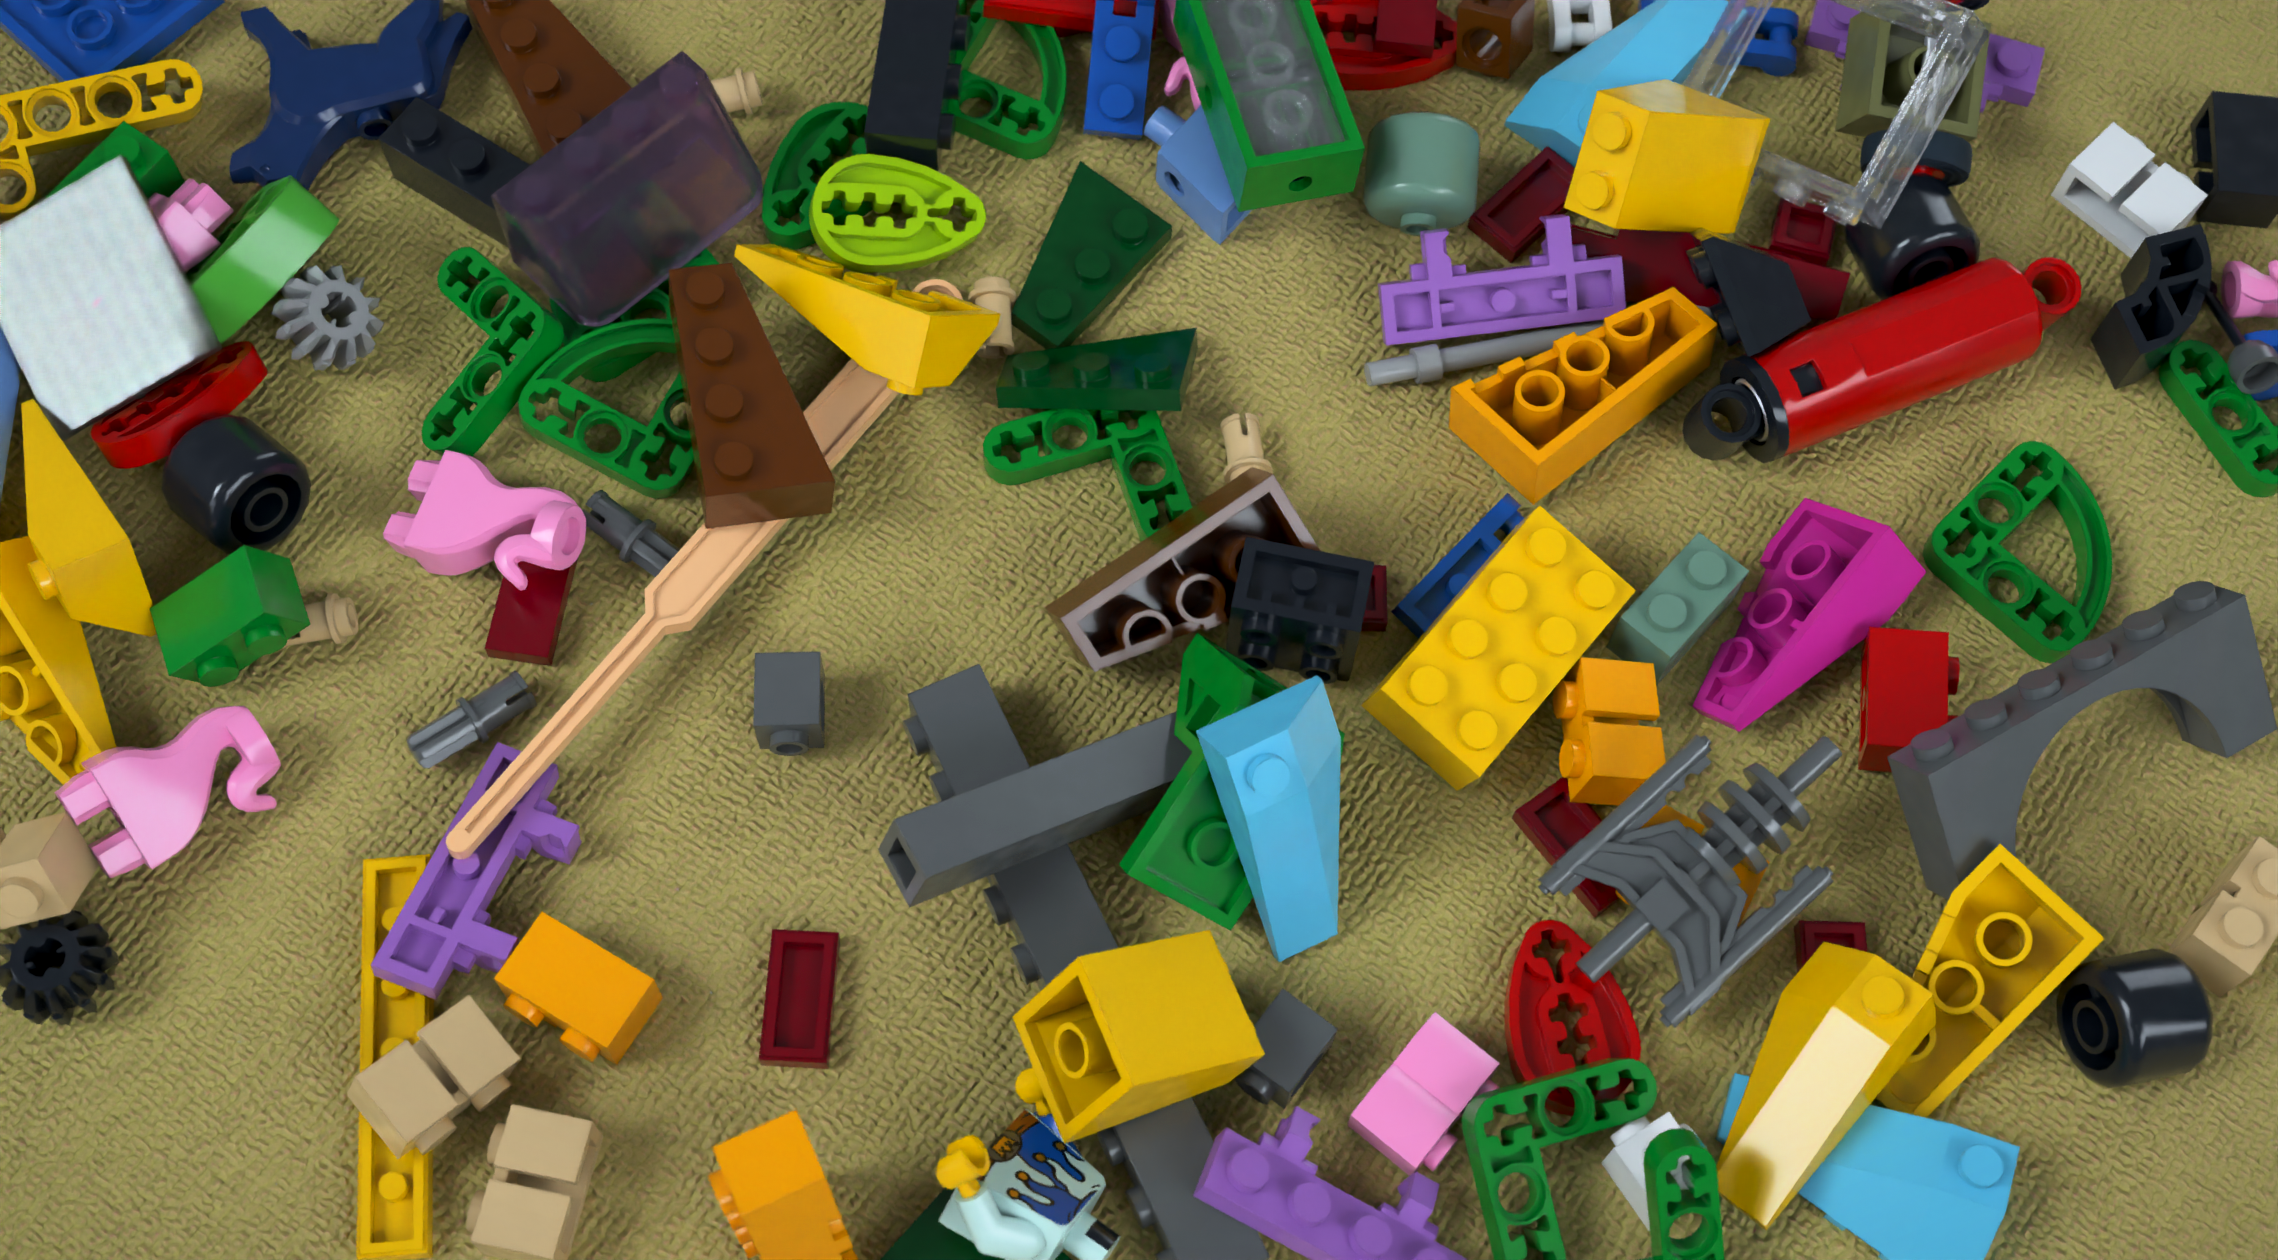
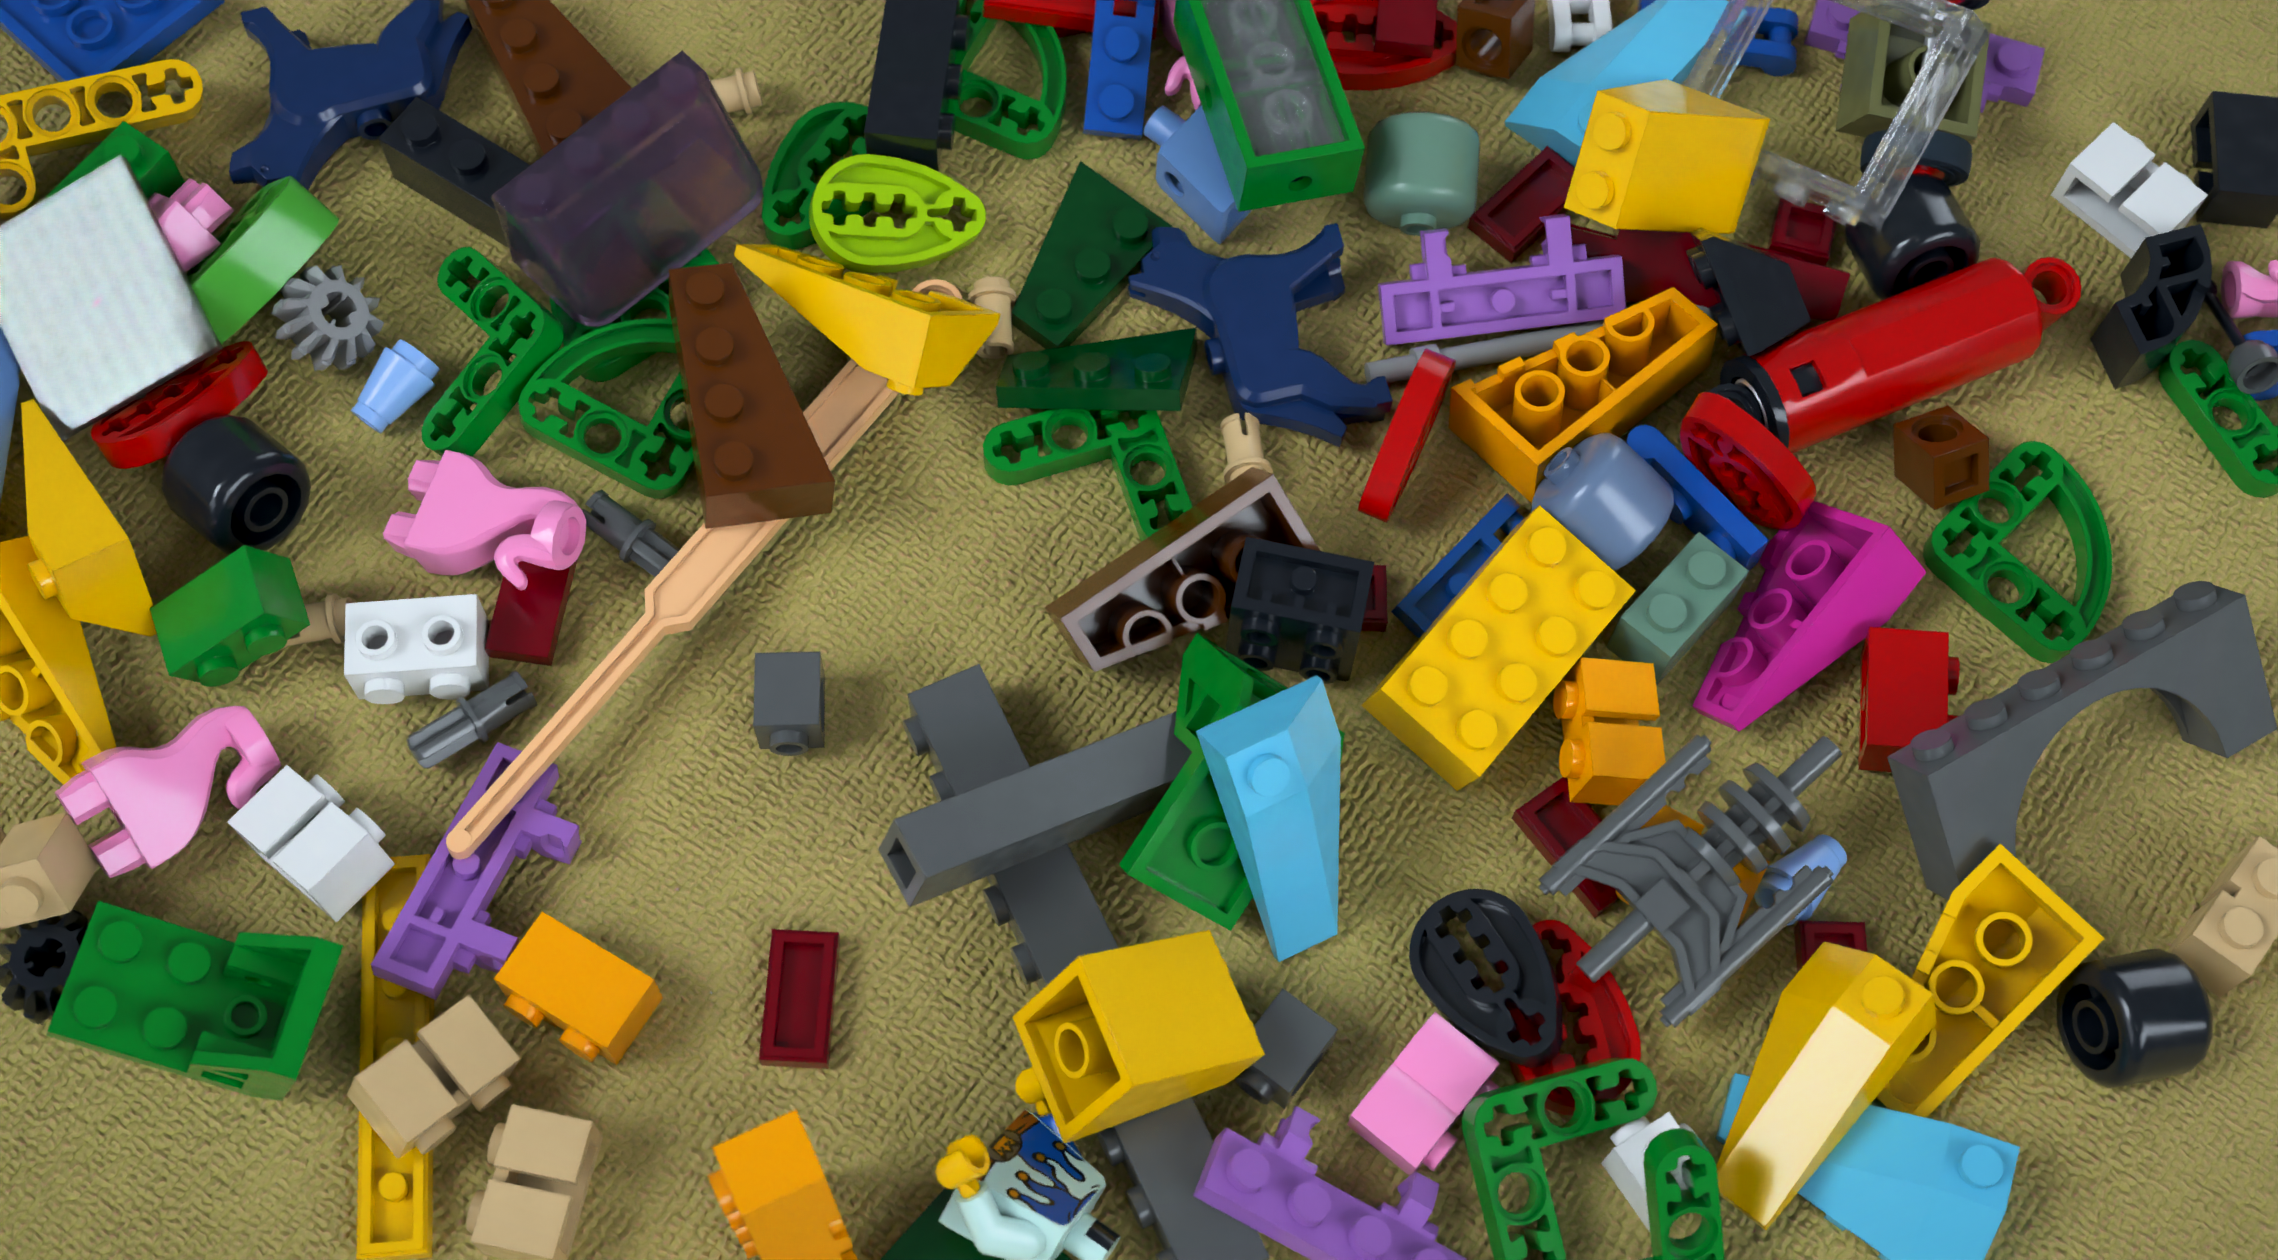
(196, 1001): none -> green bracket
(313, 841): none -> white piece
(394, 385): none -> light blue cone
(416, 648): none -> white brick
(1252, 322): none -> dark blue animal
(1407, 434): none -> red piece
(1510, 949): none -> black piece
(1606, 497): none -> sand blue head
(1697, 500): none -> blue plate
(1746, 462): none -> red piece
(1819, 852): none -> light blue cone
(1941, 457): none -> reddish brown brick

